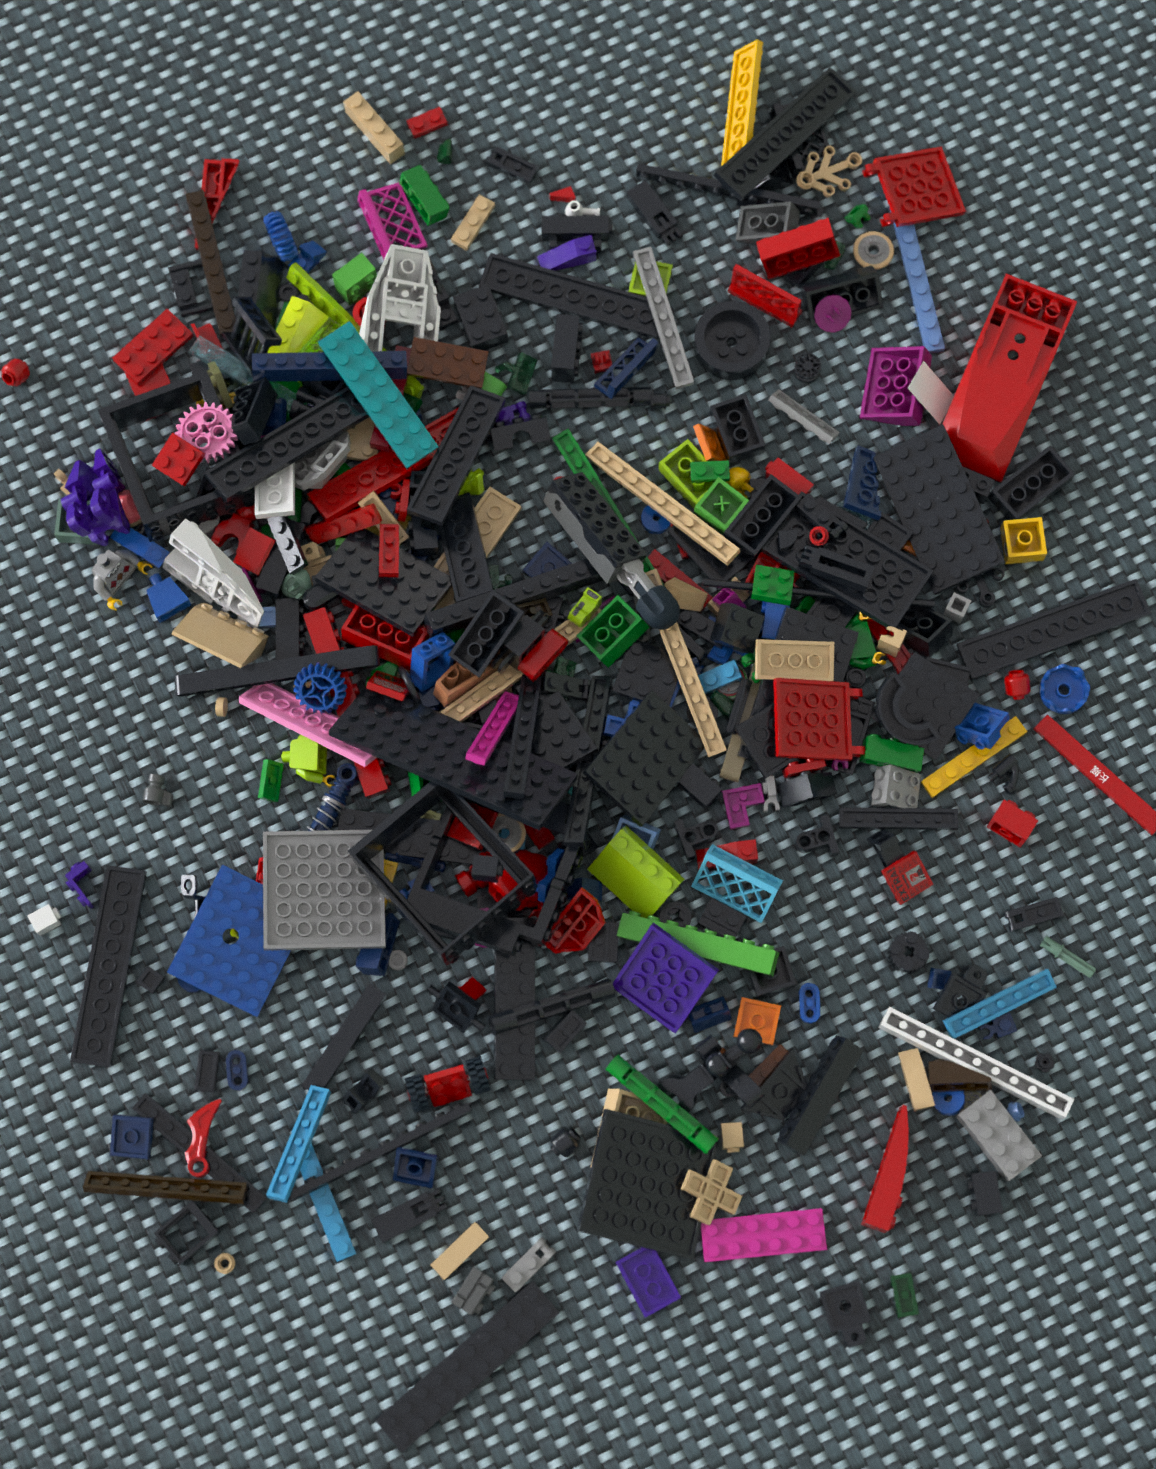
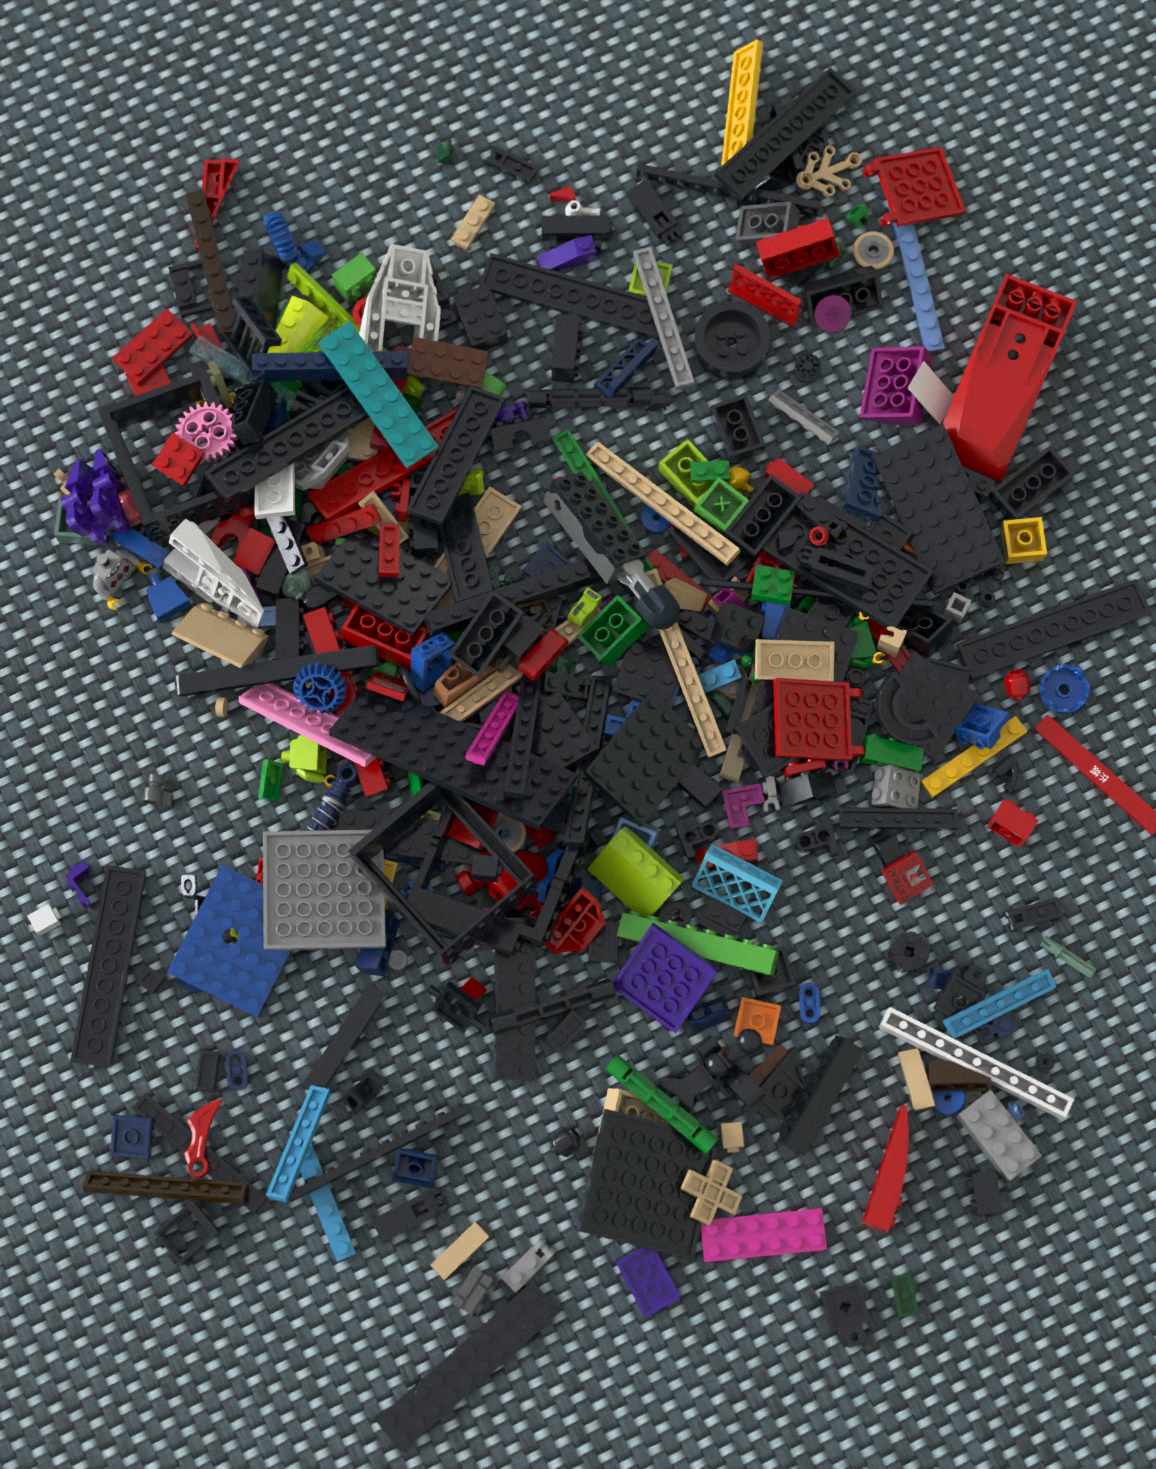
(15, 372): red head -> none
(218, 1263): tan plate -> none
(287, 292): black tile -> none
(374, 127): tan brick -> none
(375, 222): dark pink fence -> none
(424, 195): green brick -> none
(426, 122): red plate -> none
(447, 1085): plate -> none
(521, 372): clear green plate -> none
(601, 361): red tile -> none
(709, 443): orange tile -> none

